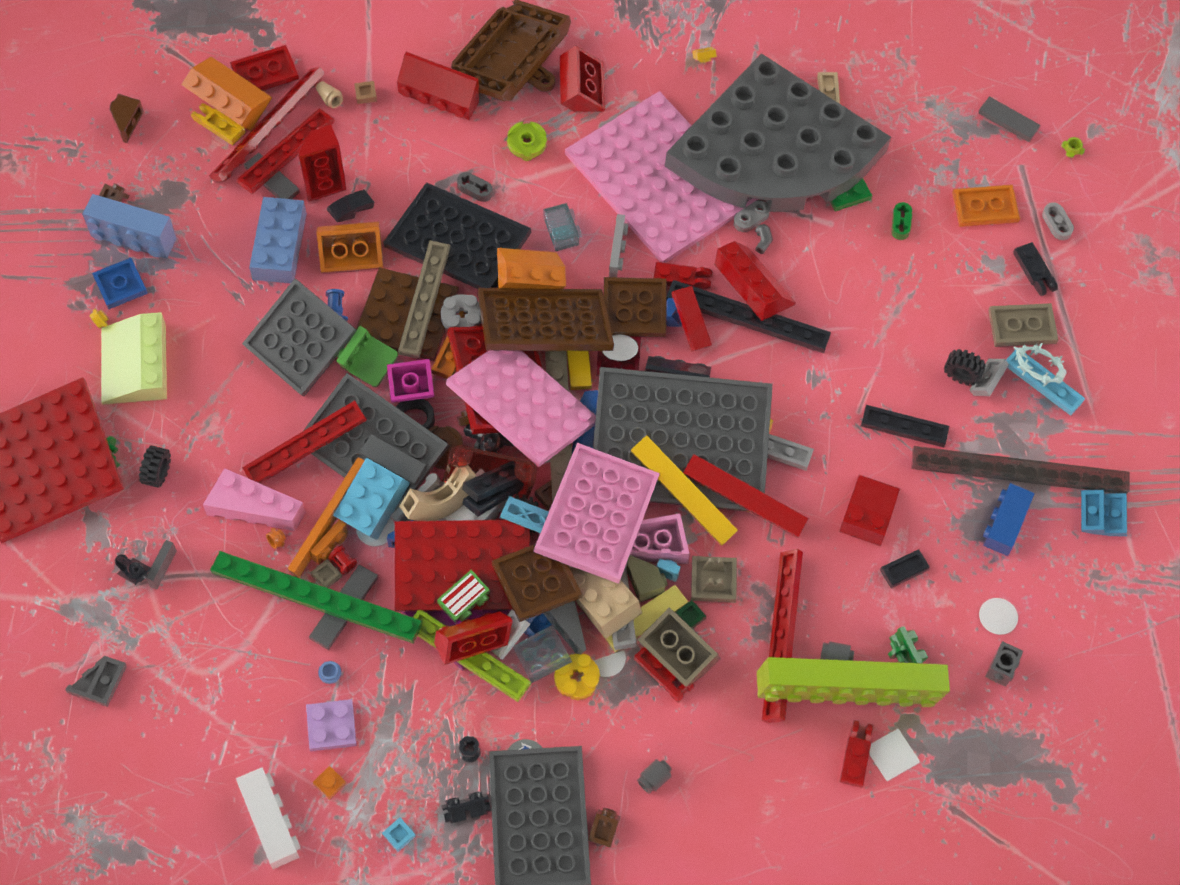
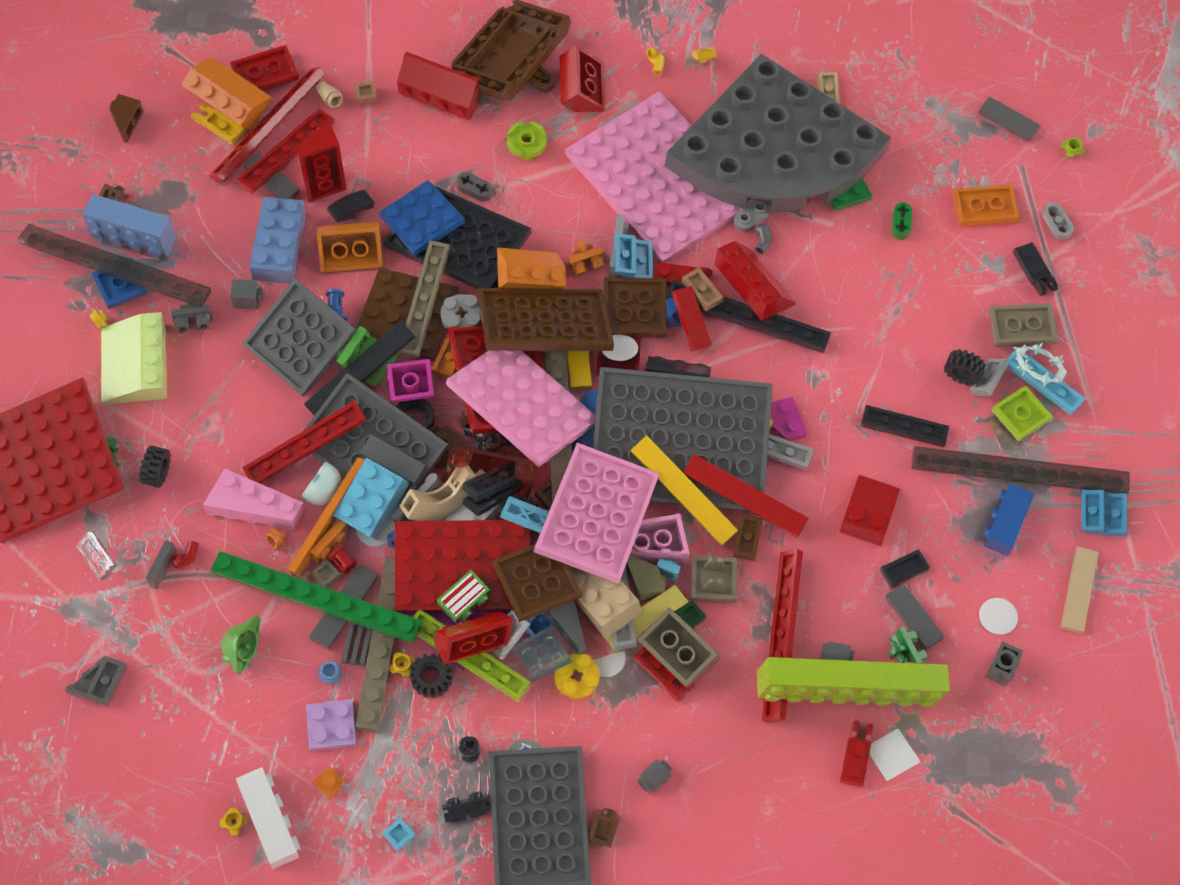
(96, 555): none -> clear plate
(115, 265): none -> clear smoke plate
(132, 569): black hinge -> none
(187, 558): none -> red arm
(191, 314): none -> dark grey hips
(233, 814): none -> yellow plate
(241, 643): none -> bright green hat
(246, 294): none -> dark grey brick
(323, 485): none -> light aqua cylinder
(353, 661): none -> dark grey tile
(366, 363): none -> black tile
(378, 659): none -> dark tan plate
(402, 658): none -> yellow plate
(421, 217): none -> blue plate
(430, 688): none -> black tyre
(561, 226): clear light blue brick -> none
(595, 256): none -> orange hips
(633, 257): none -> dark azure slope
(657, 60): none -> yellow arm
(704, 290): none -> medium nougat plate
(747, 537): none -> reddish brown plate
(787, 419): none -> dark pink wing
(914, 616): none -> dark grey tile
(1022, 413): none -> lime plate
(1079, 590): none -> tan tile

